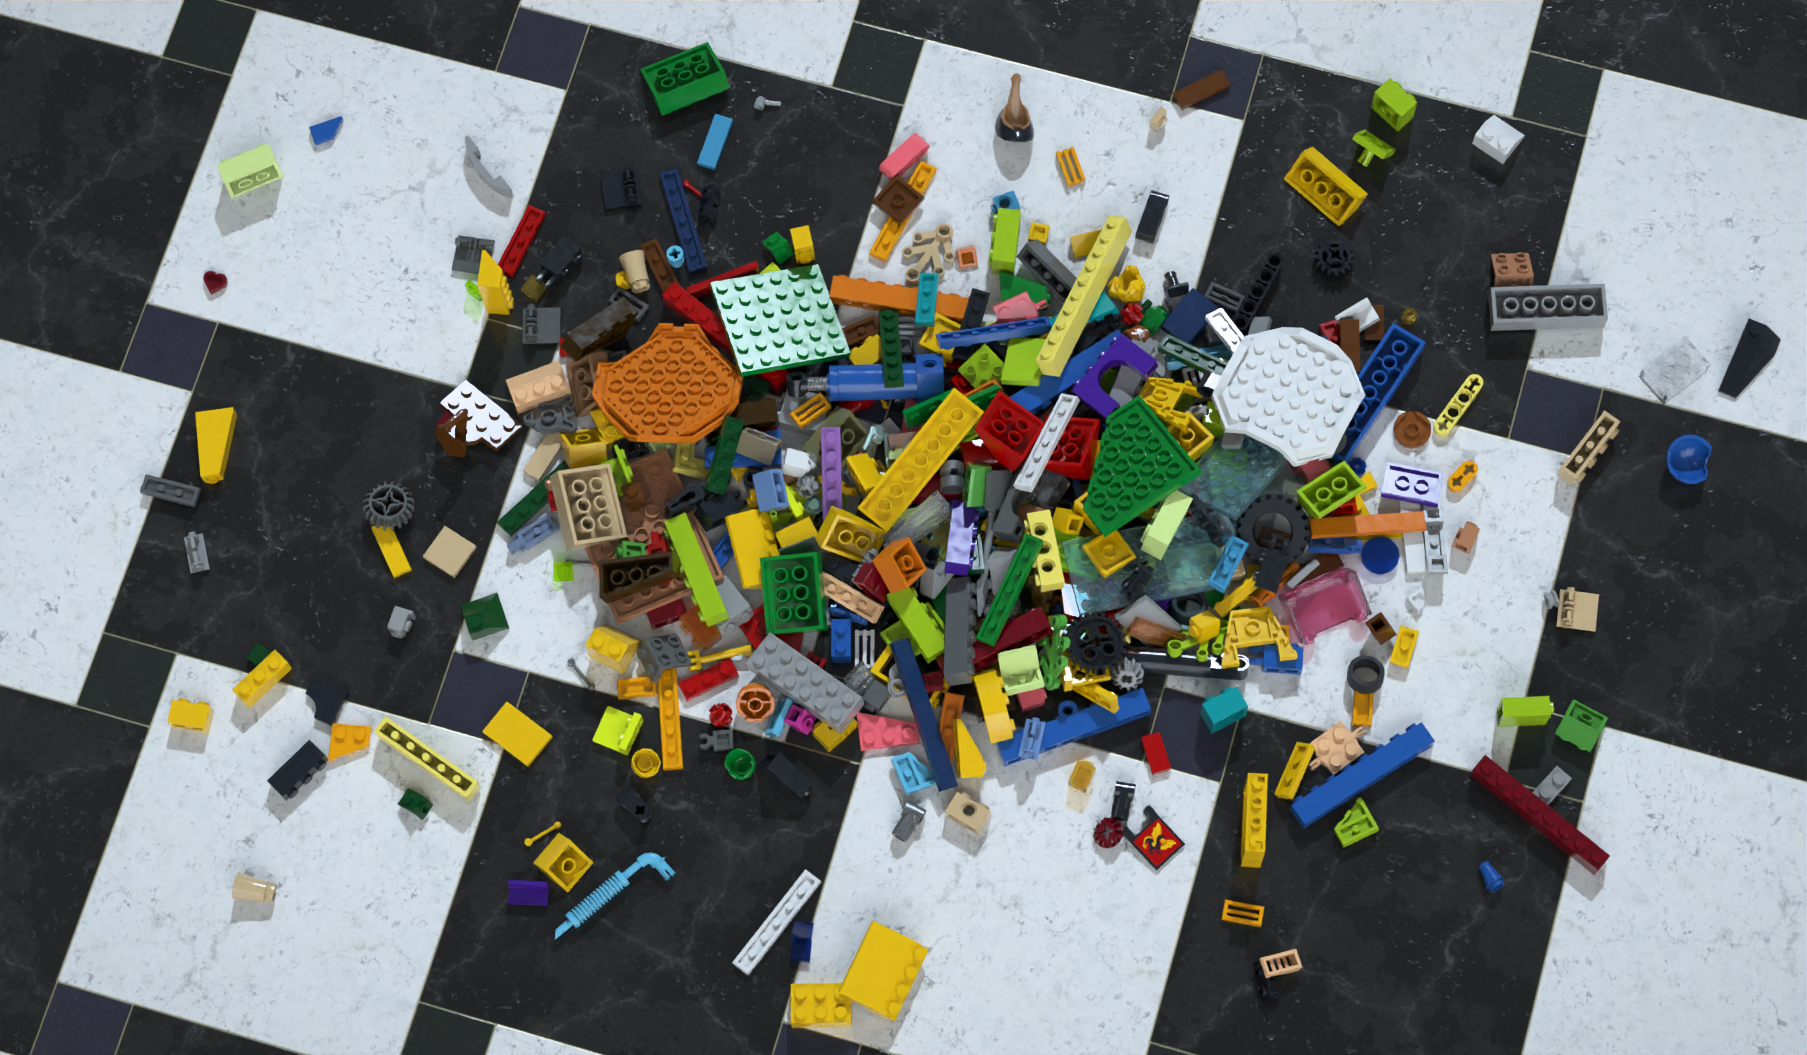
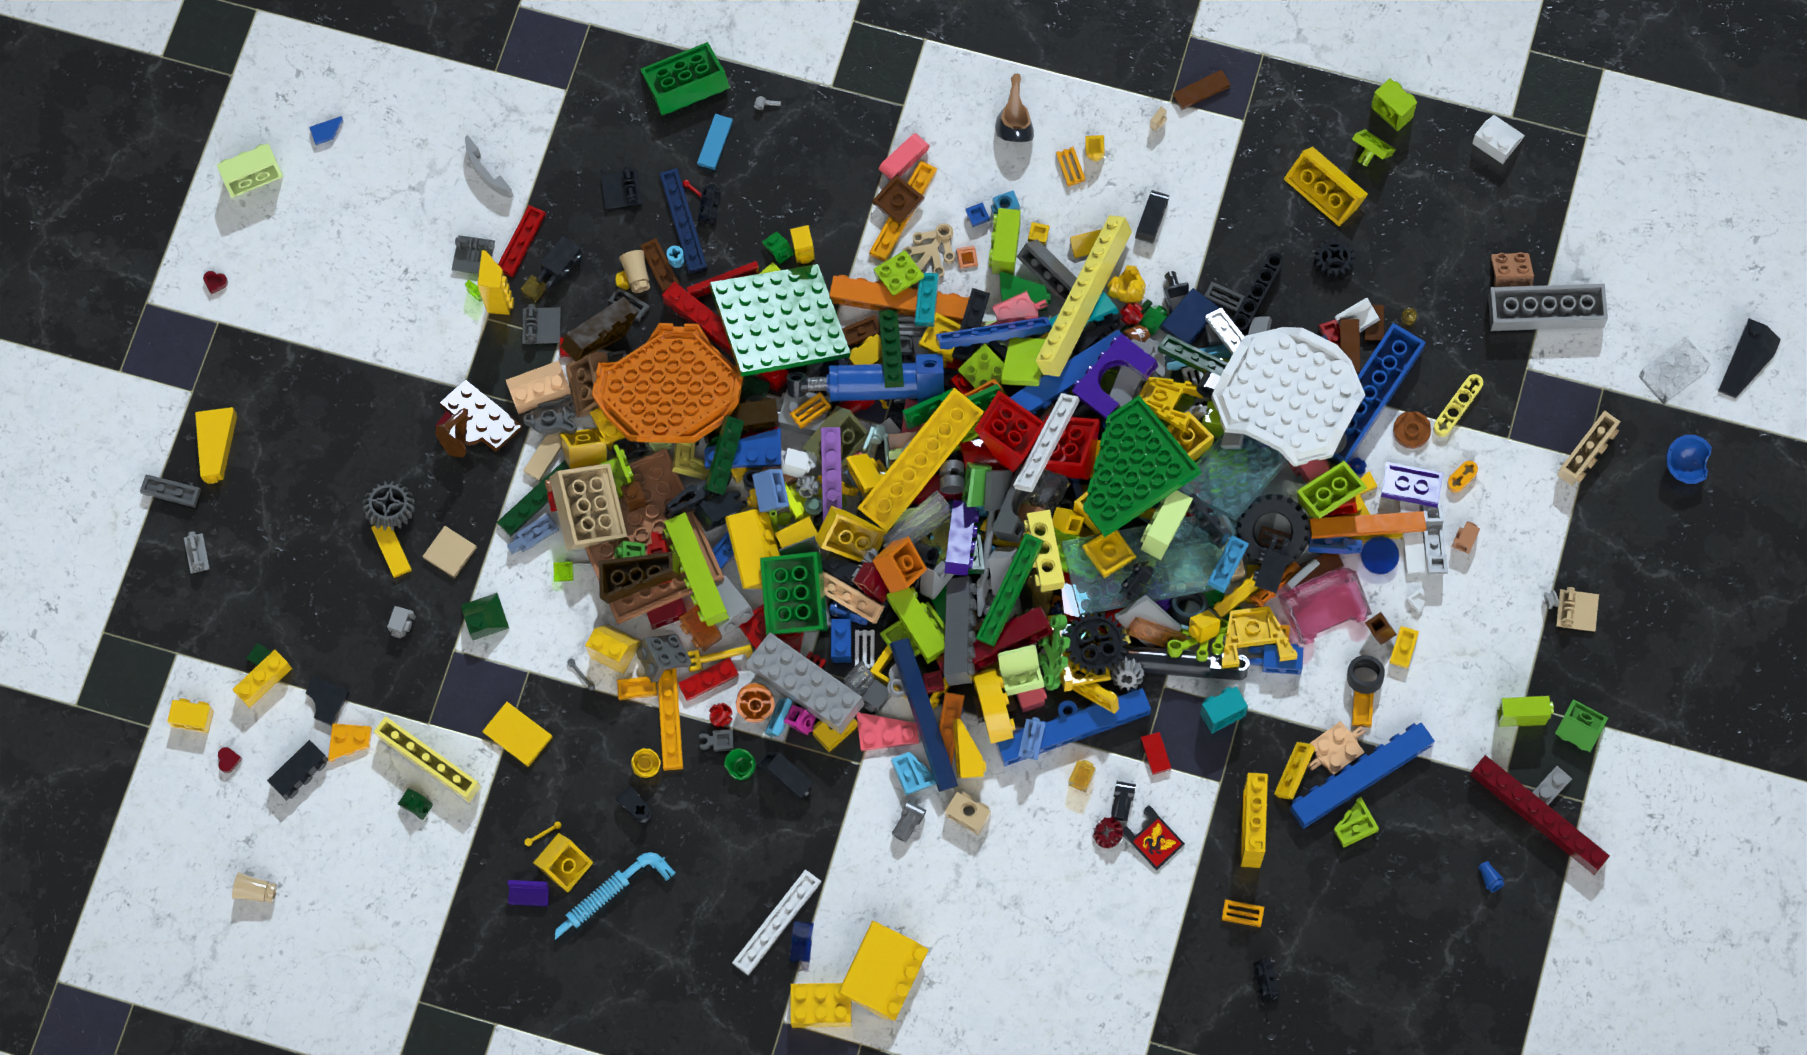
(228, 759): none -> dark red tile
(618, 730): neon yellow bracket -> none
(758, 445): dark tan panel -> none
(898, 273): none -> lime bracket
(977, 214): none -> blue plate
(1095, 147): none -> yellow plate
(1293, 958): light nougat slope -> none

